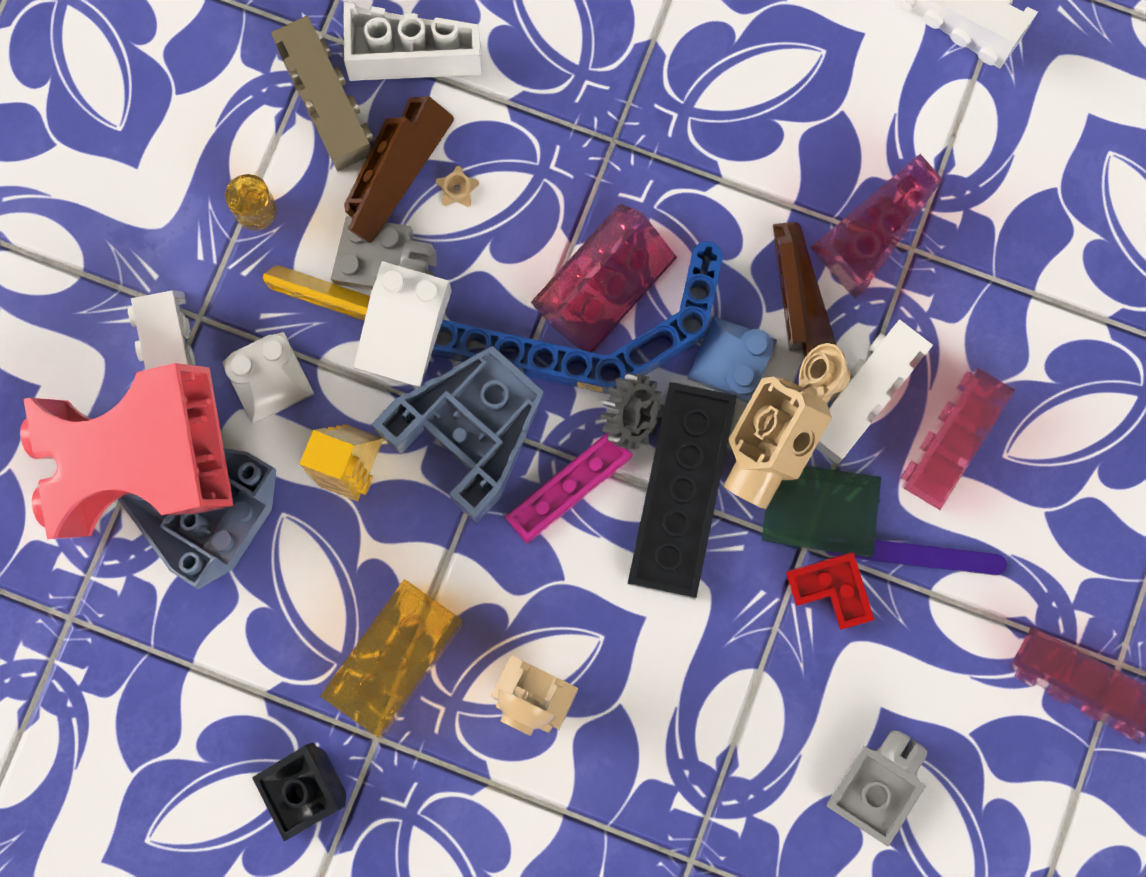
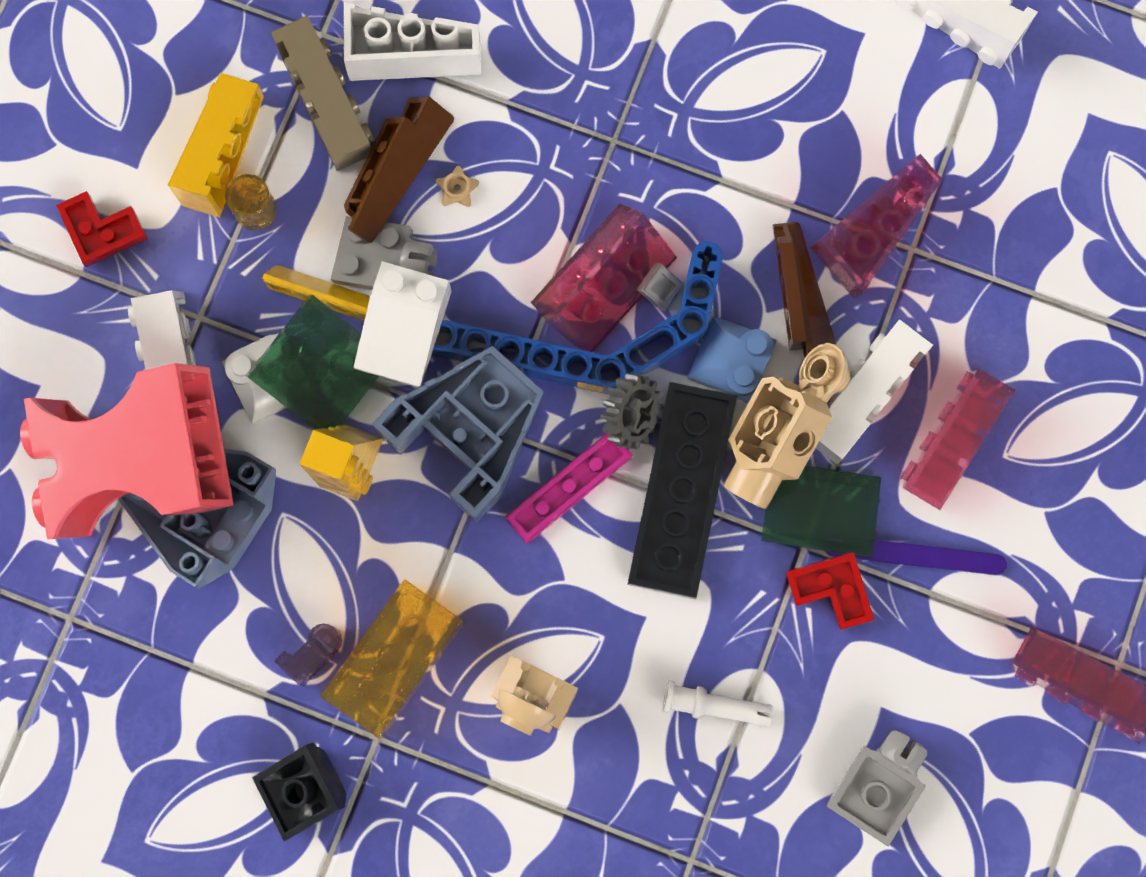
(97, 237): none -> red plate
(216, 145): none -> yellow wedge
(313, 367): none -> clear green plate
(320, 648): none -> clear purple leg
(660, 286): none -> light grey tile
(699, 702): none -> white pin

